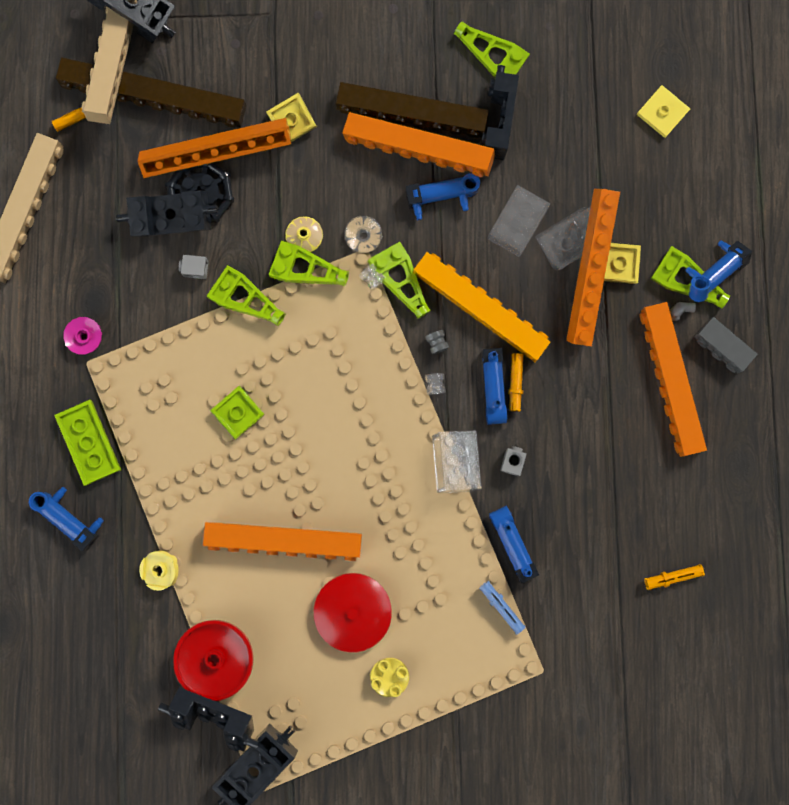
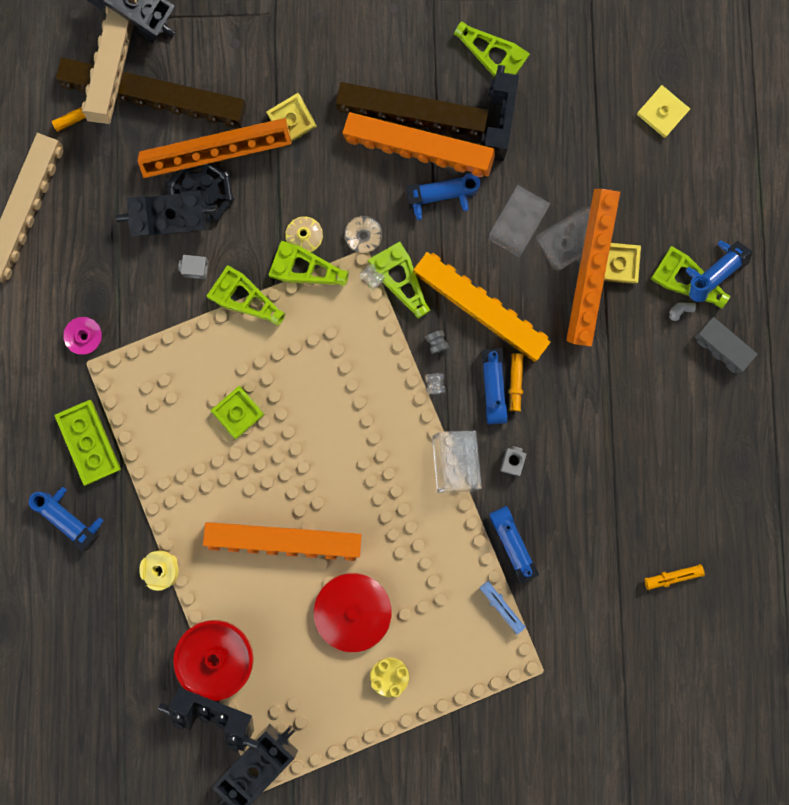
(673, 379): orange brick -> none

